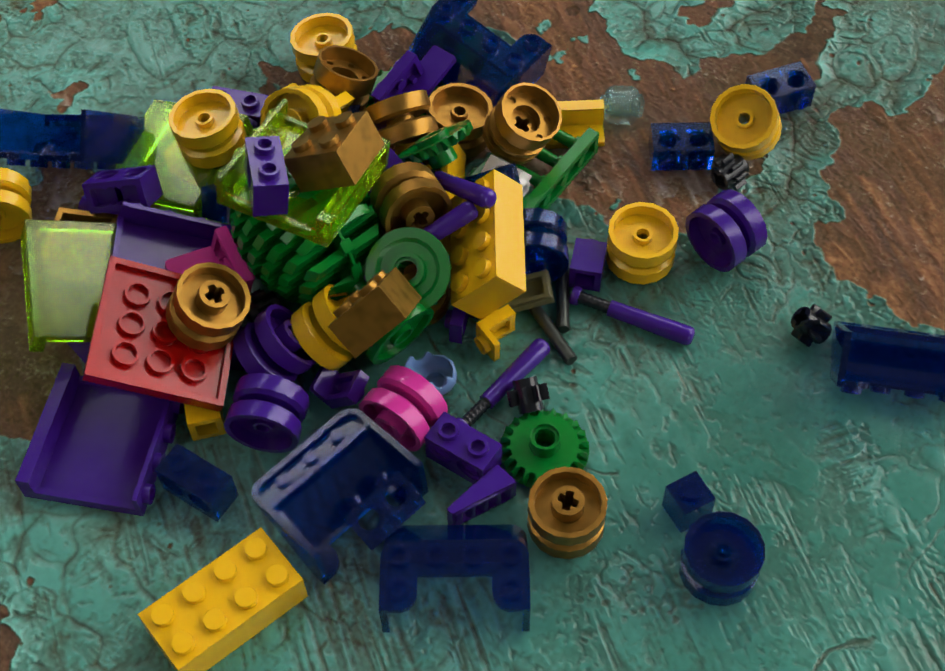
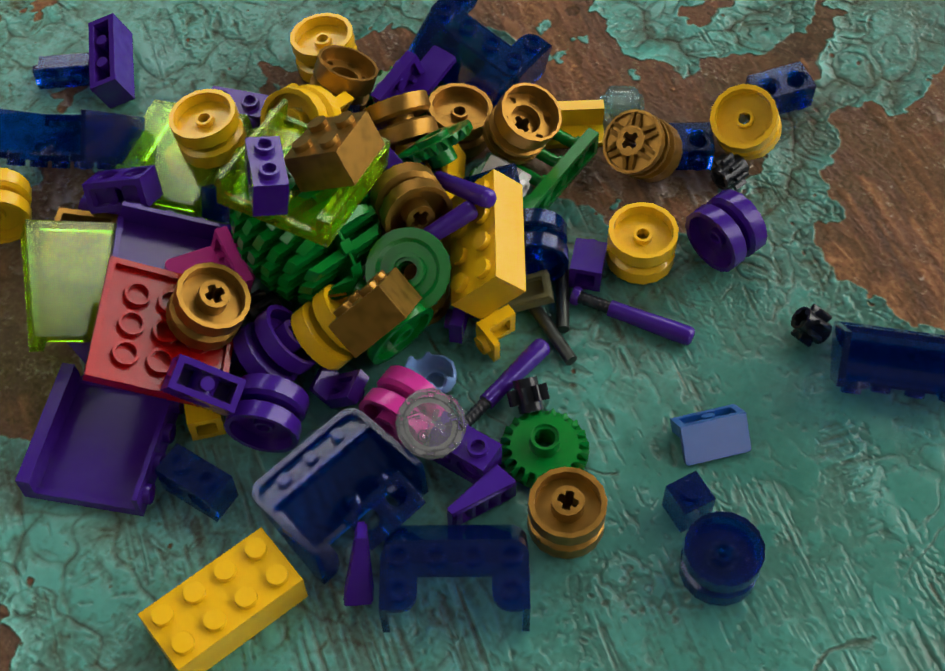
(62, 71): none -> clear blue bracket
(111, 61): none -> dark purple brick
(203, 385): none -> dark purple brick
(359, 578): none -> dark purple slope
(430, 423): none -> clear tile
(642, 146): none -> pearl gold wheel
(712, 434): none -> blue panel

